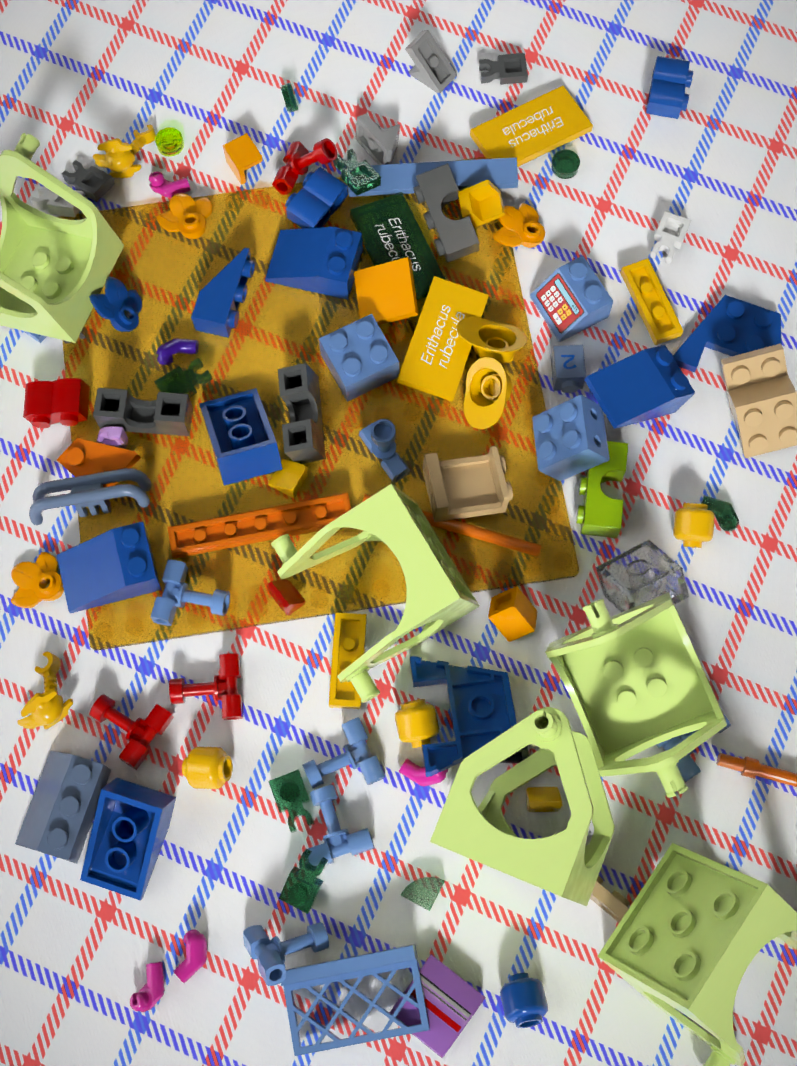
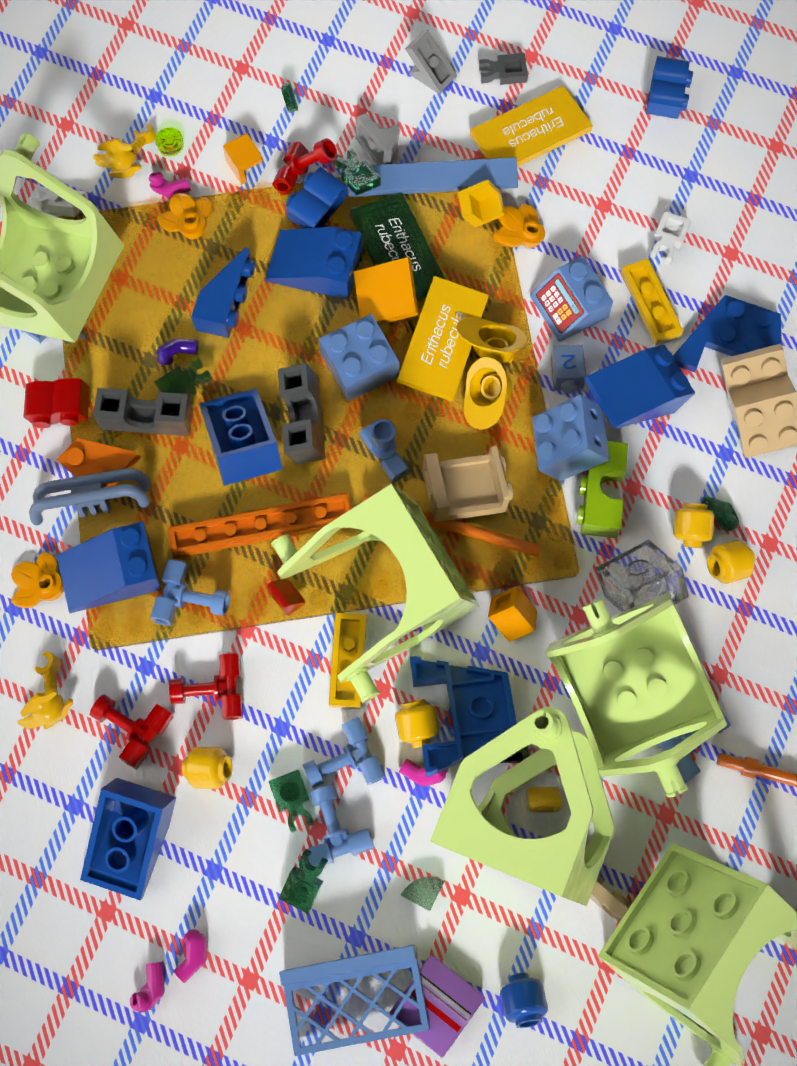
(63, 806): sand blue slope -> none
(91, 181): dark grey plate -> none
(113, 436): lavender tile -> none
(118, 305): blue plate -> none
(272, 952): medium blue bar -> none
(289, 478): yellow slope -> none
(454, 237): dark grey arch -> none
(565, 164): clear green tile -> none
(731, 562): none -> yellow head

